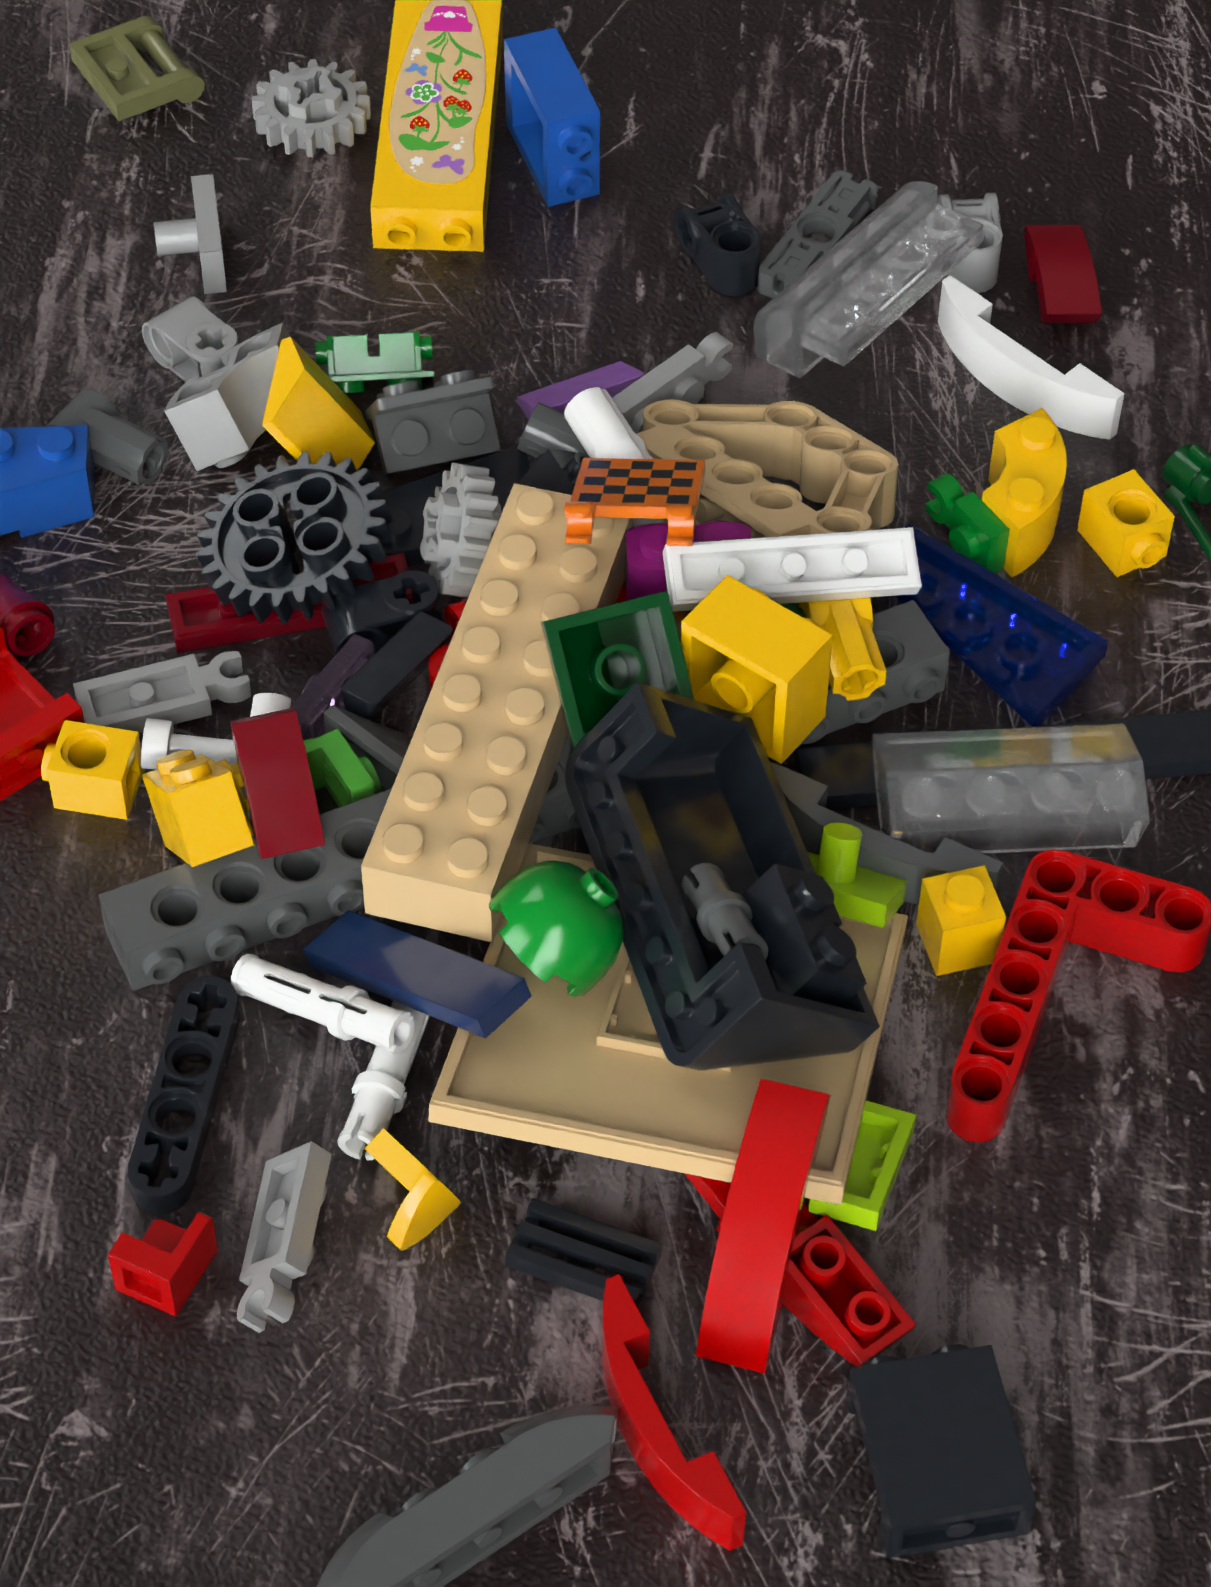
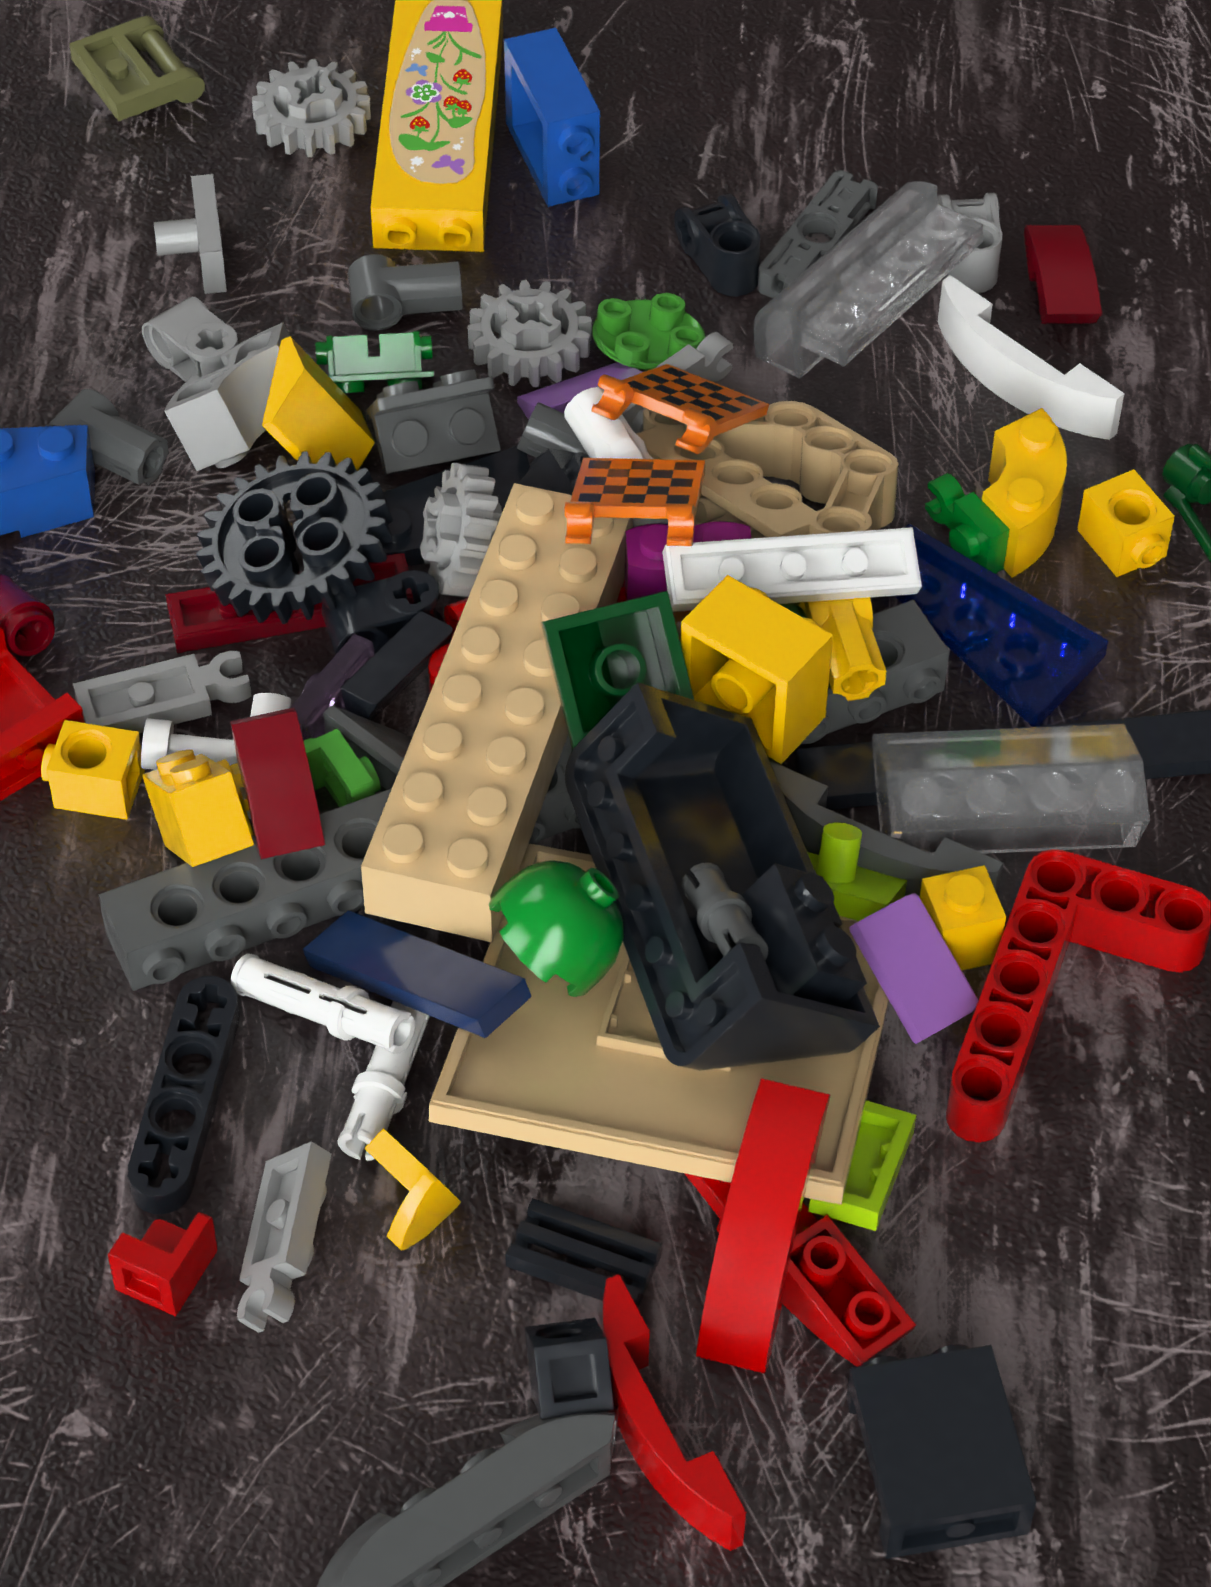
(386, 291): none -> dark grey piece
(529, 333): none -> light grey gear
(569, 1368): none -> black brick
(645, 330): none -> bright green dish
(685, 397): none -> orange flag
(914, 967): none -> medium lavender slope

